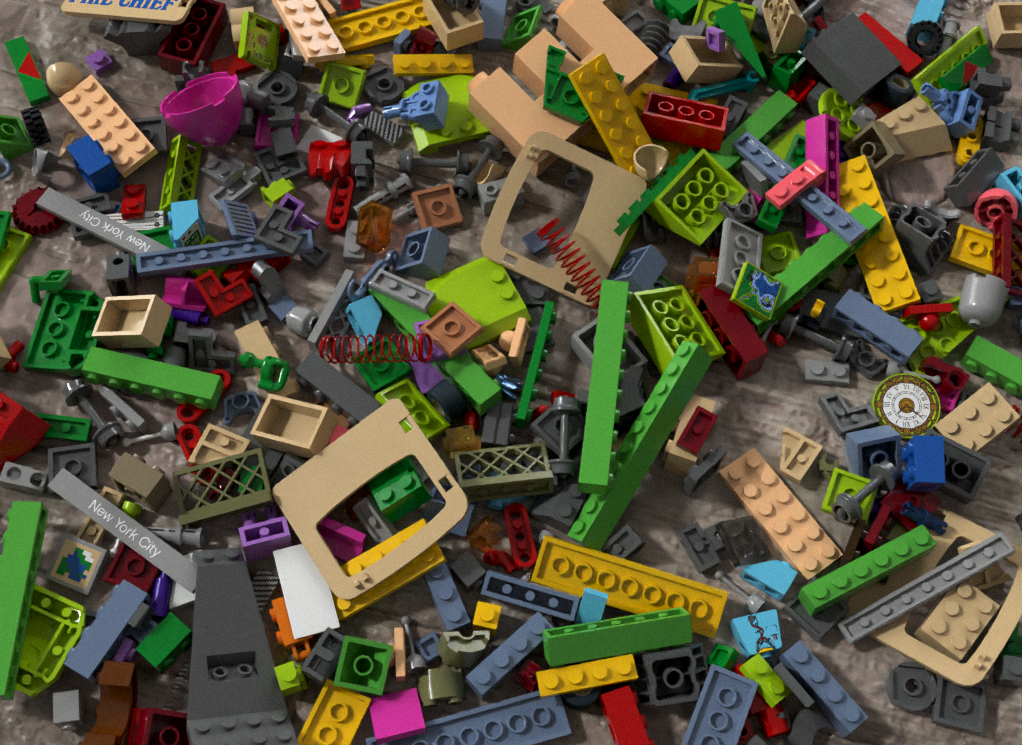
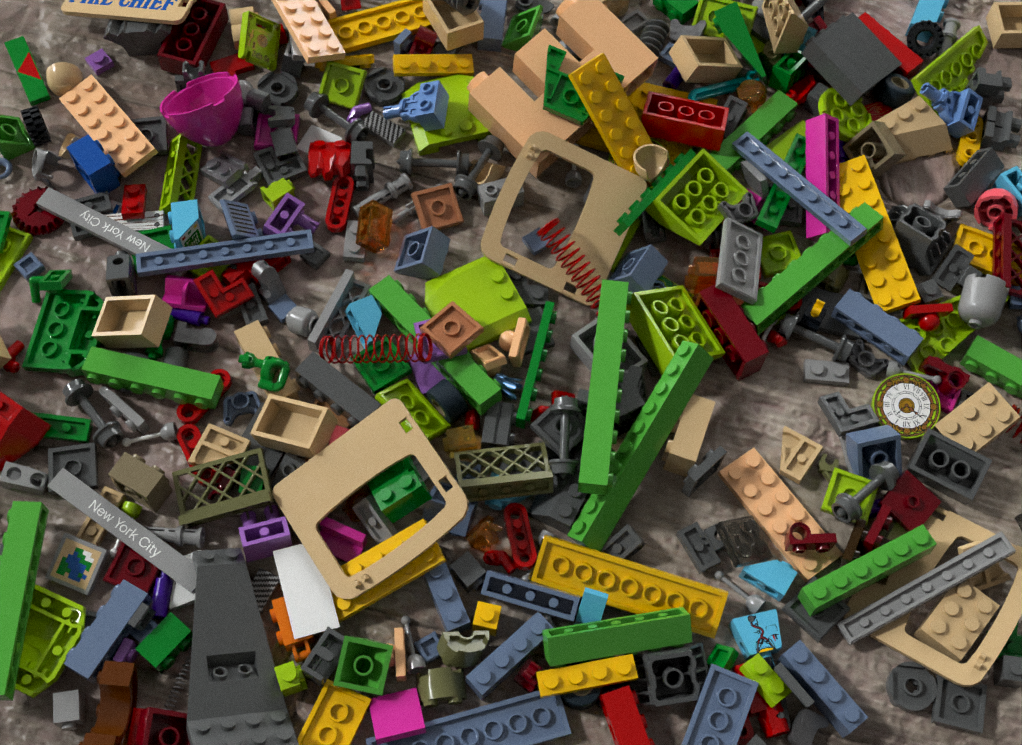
(29, 266): none -> sand blue tile
(207, 359): dark grey plate -> none
(274, 234): dark grey plate -> none
(391, 259): sand blue piece -> none
(402, 291): light grey tile -> none
(696, 431): dark red plate -> none
(715, 39): medium lavender plate -> none
(753, 93): none -> clear orange piece
(756, 291): tile -> none
(796, 183): coral plate -> none
(819, 542): none -> dark red plate
(863, 116): light grey plate -> none
(923, 463): blue brick -> none
(923, 517): dark blue pin -> none
(955, 268): none -> dark grey plate
(964, 70): green tile -> none

